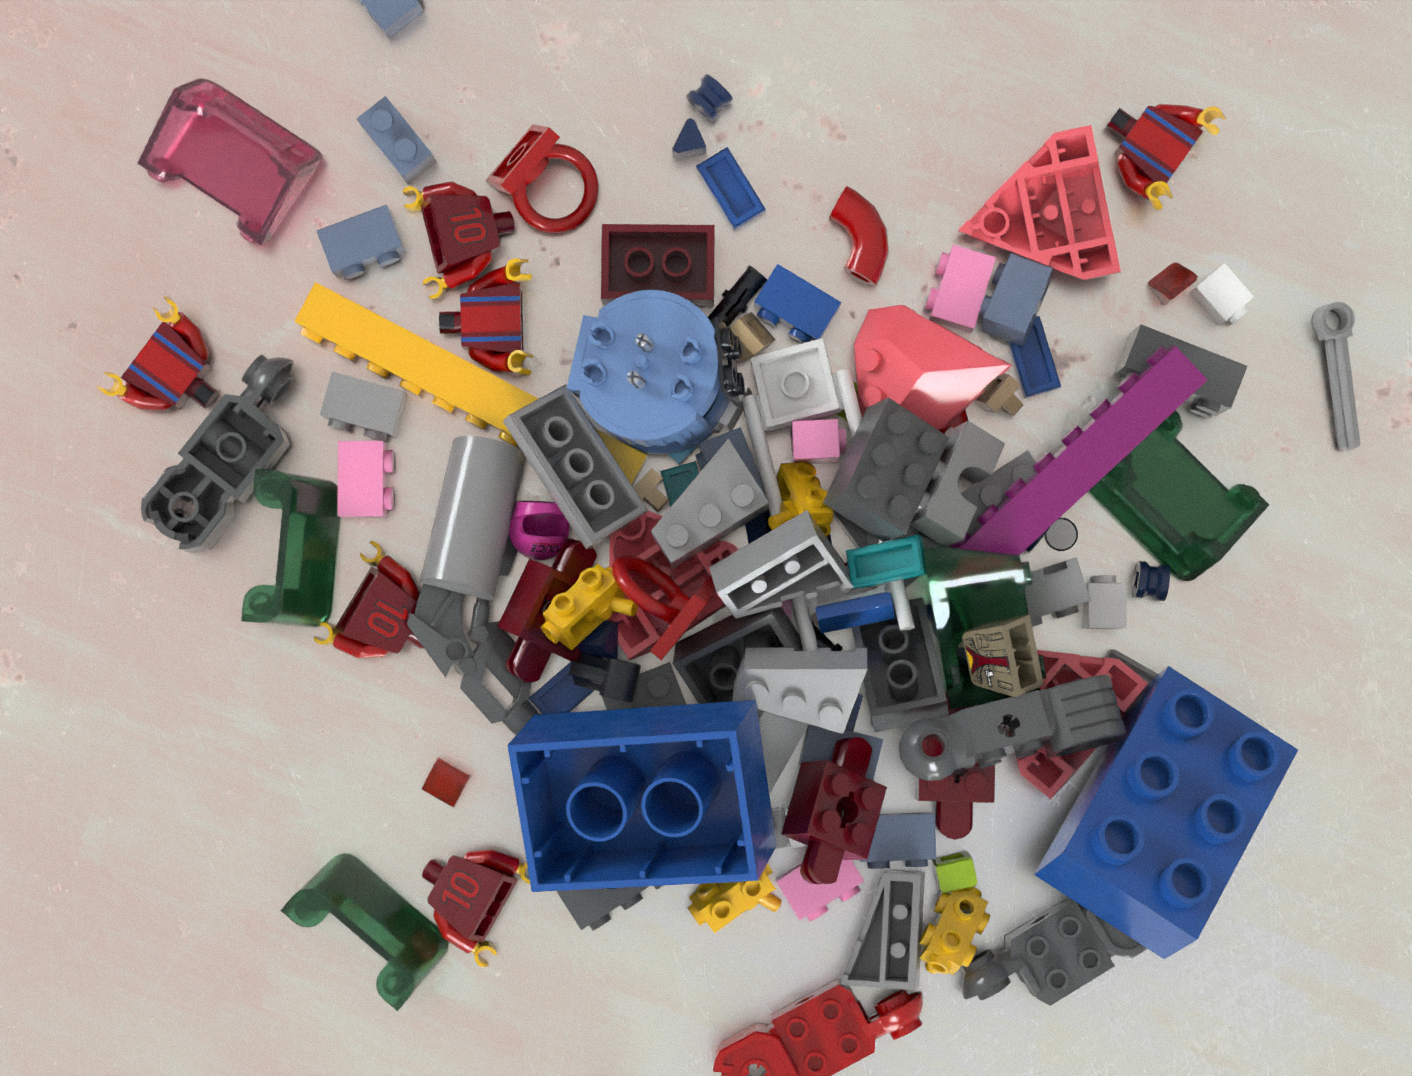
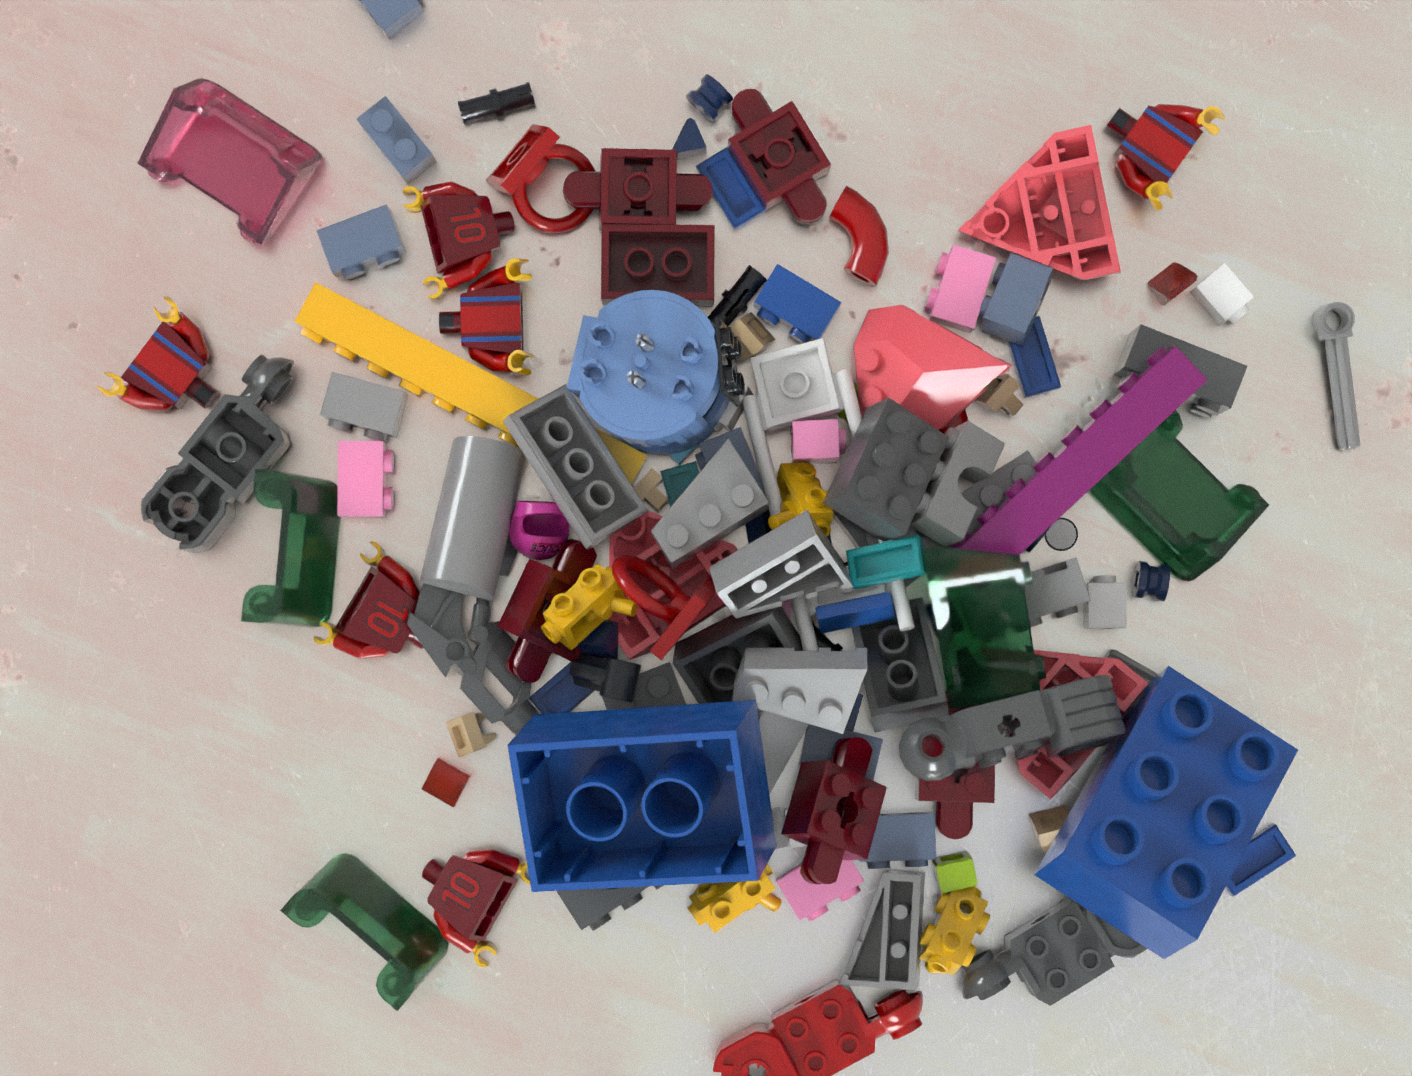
(467, 734): none -> tan tile
(496, 103): none -> black pin
(637, 187): none -> dark red brick
(779, 155): none -> dark red brick
(1002, 656): dark tan torso -> none
(1047, 824): none -> tan tile
(1262, 856): none -> blue tile

